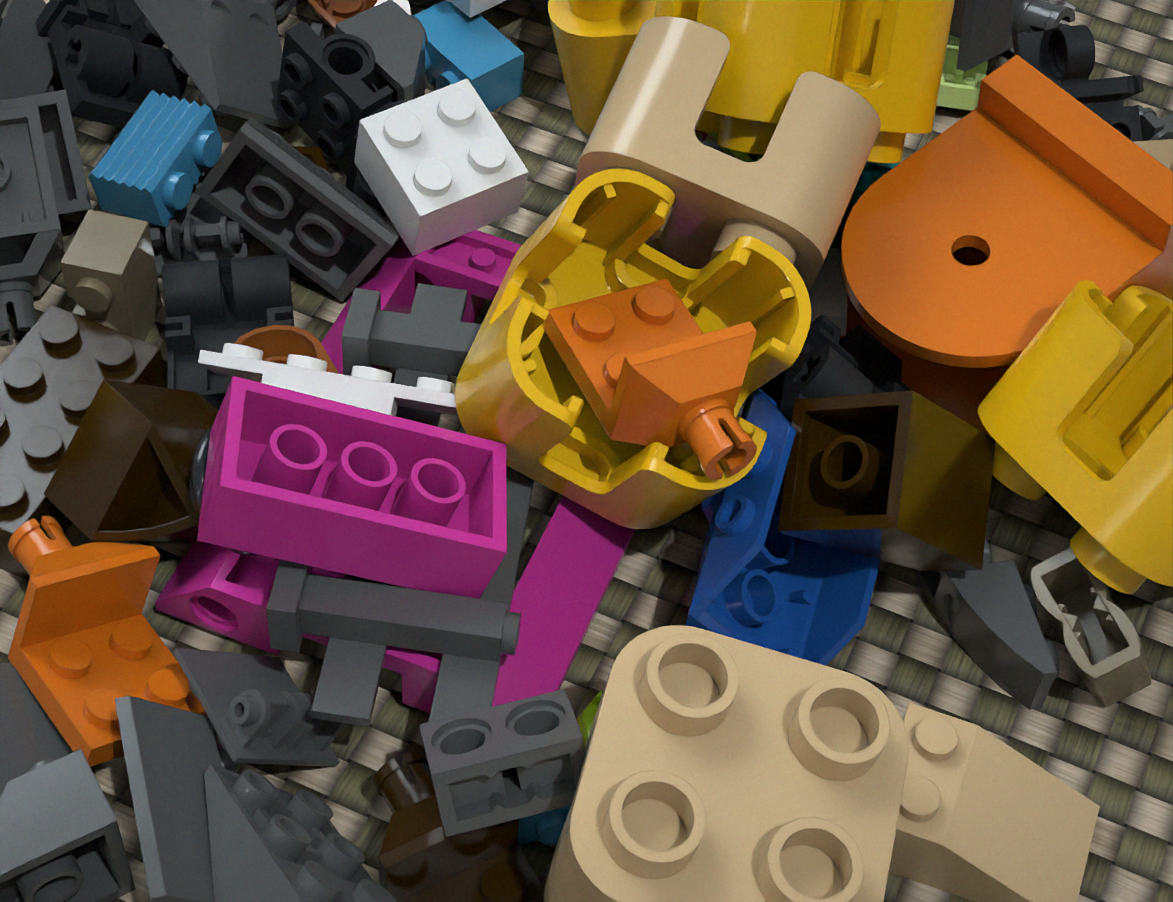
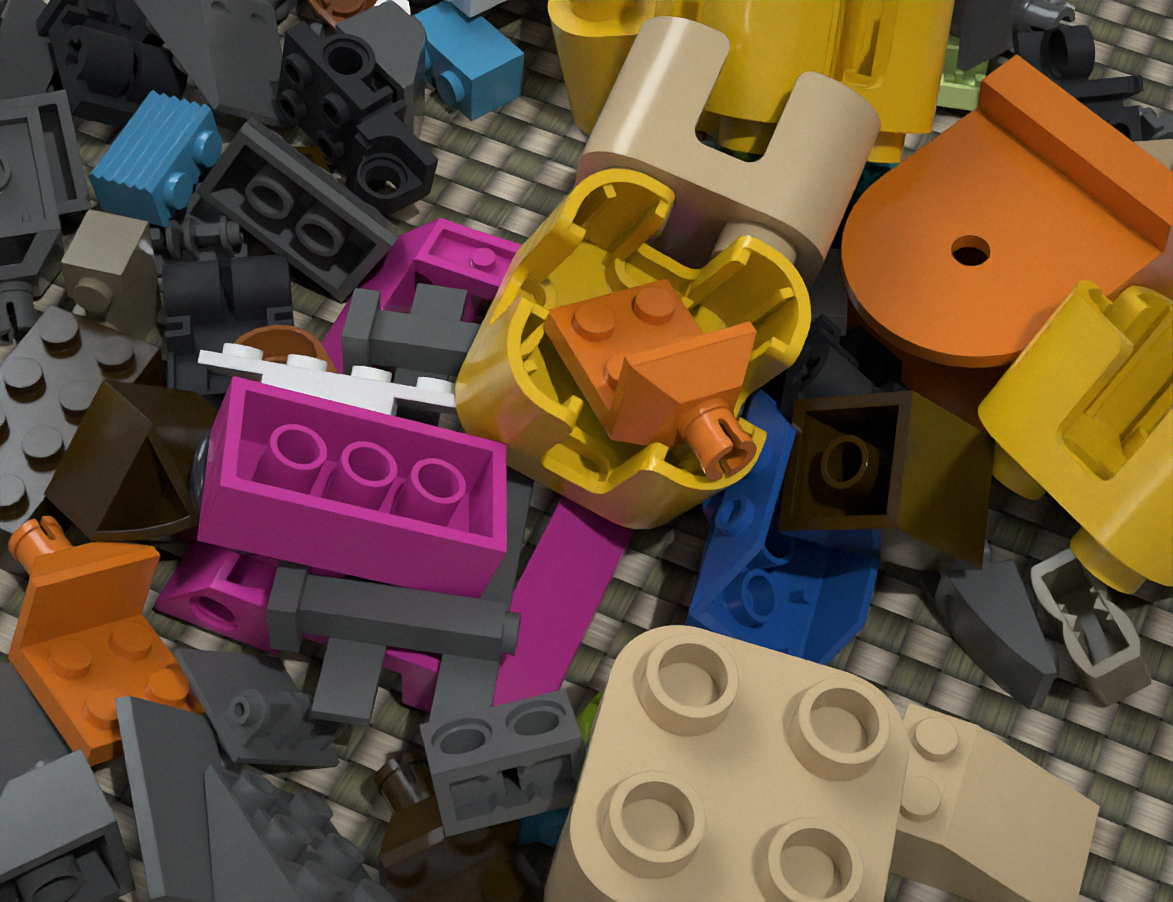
(440, 166): white brick -> none

